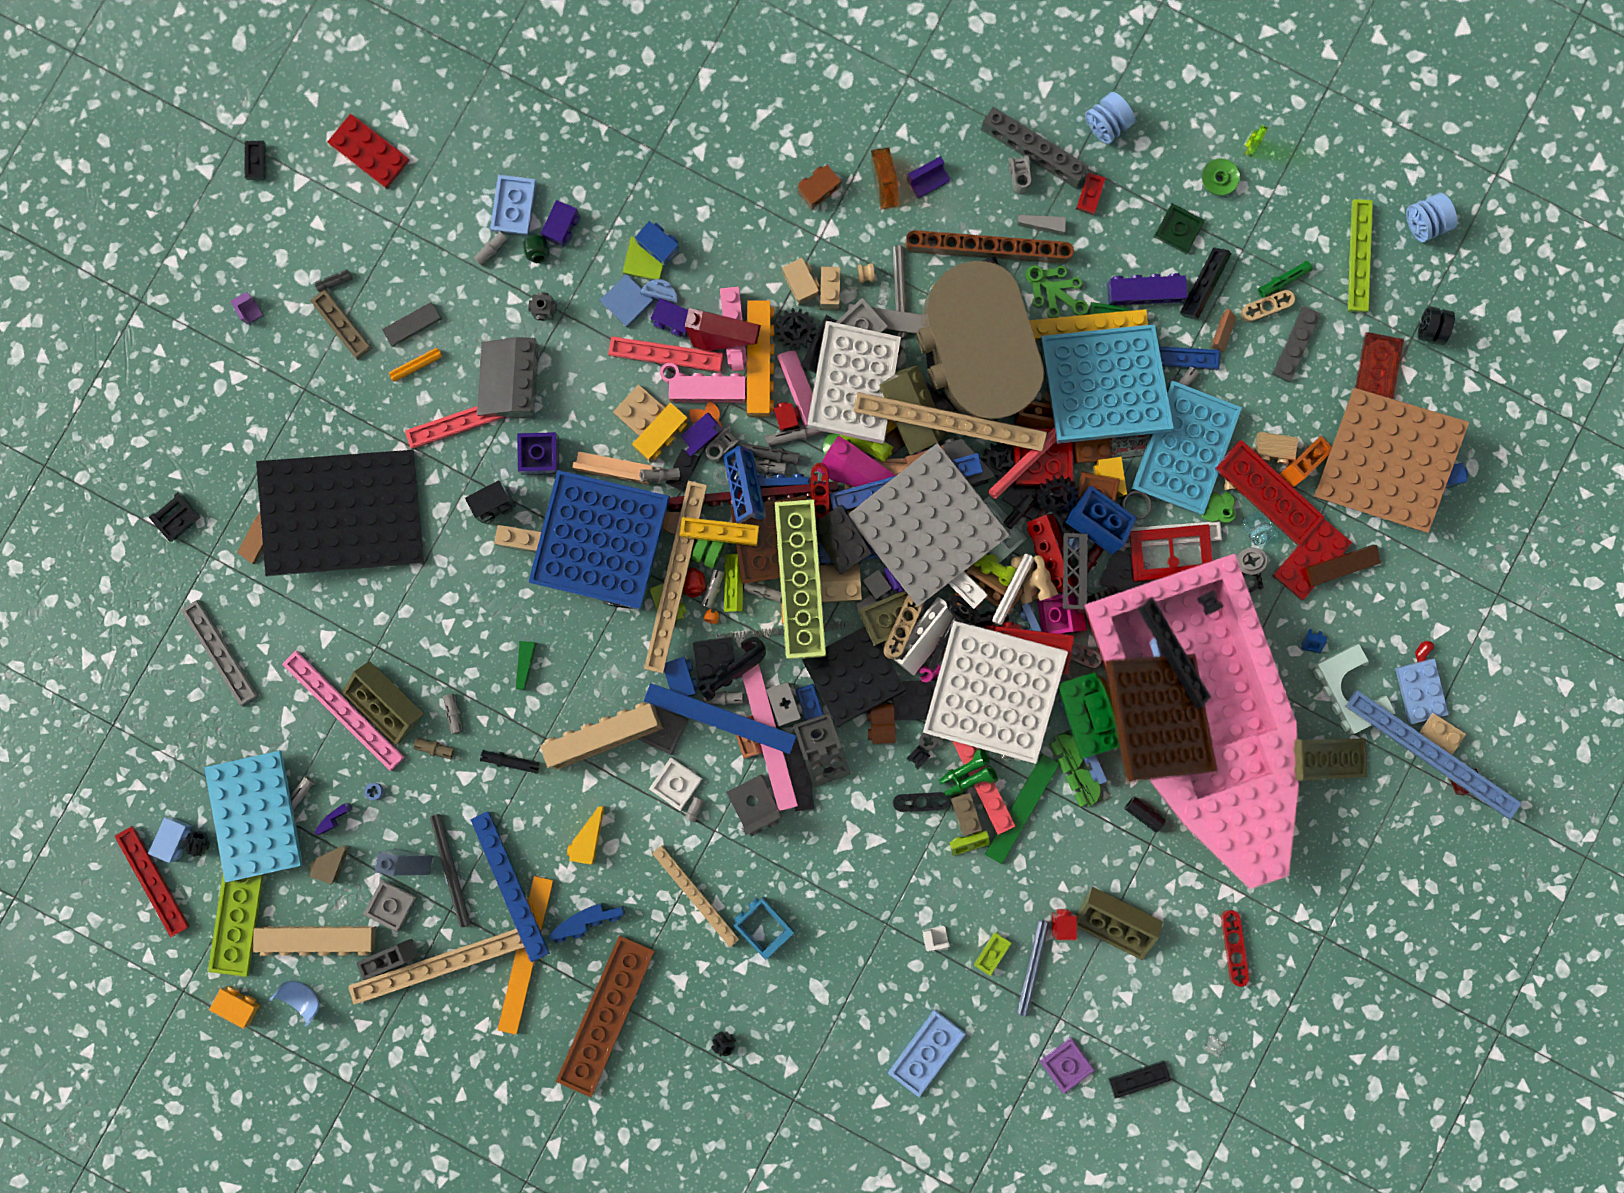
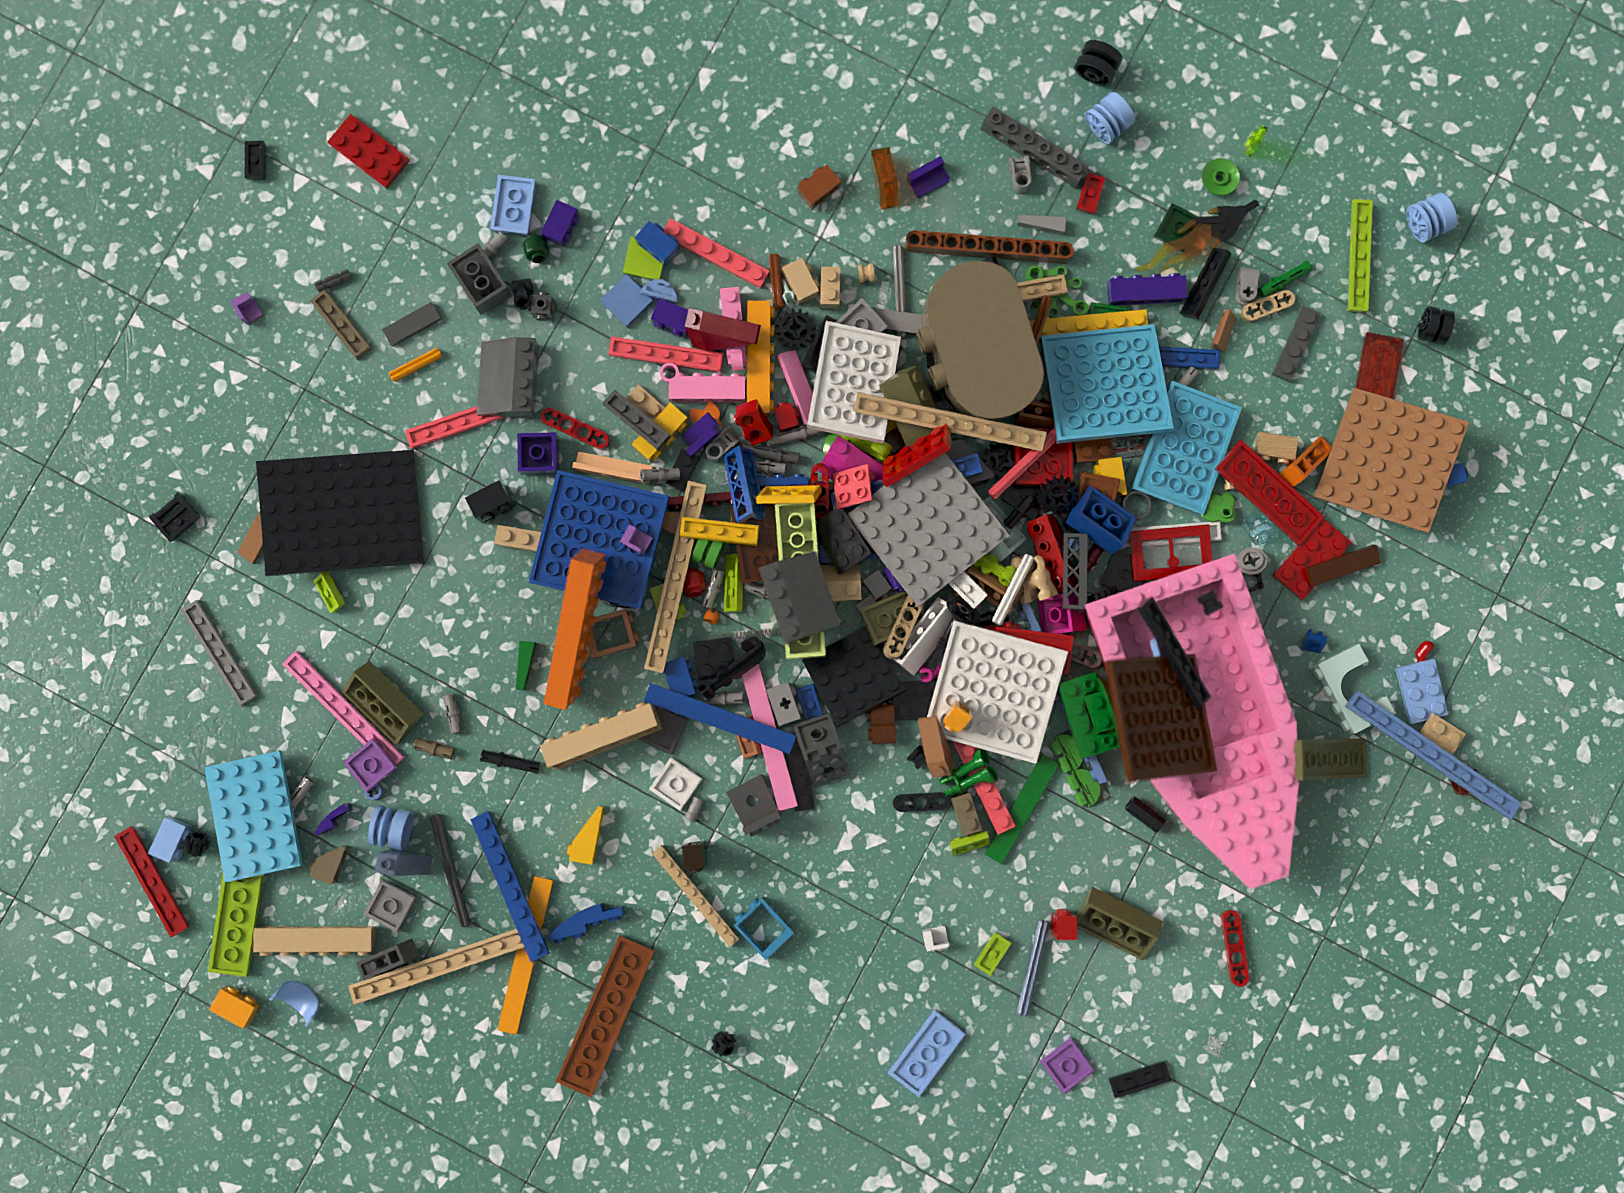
(329, 592): none -> lime plate
(370, 765): none -> medium lavender tile
(390, 827): none -> light blue wheel
(479, 279): none -> dark grey slope
(522, 292): none -> black piece
(574, 430): none -> red beam
(574, 628): none -> orange brick
(633, 635): none -> nougat window
(636, 420): none -> dark grey plate
(636, 540): none -> medium lavender panel
(694, 856): none -> dark brown brick
(717, 254): none -> coral plate
(752, 418): none -> red brick
(776, 281): none -> dark orange axle
(788, 294): none -> light aqua hand
(789, 494): none -> yellow tile
(799, 597): none -> dark grey slope
(853, 486): none -> coral hinge
(916, 455): none -> red plate
(935, 747): none -> medium nougat slope
(957, 717): none -> light orange slope
(1038, 288): none -> tan tile
(1041, 317): none -> dark orange axle
(1098, 62): none -> black wheel
(1205, 228): none -> piece
(1247, 282): none -> light grey piece

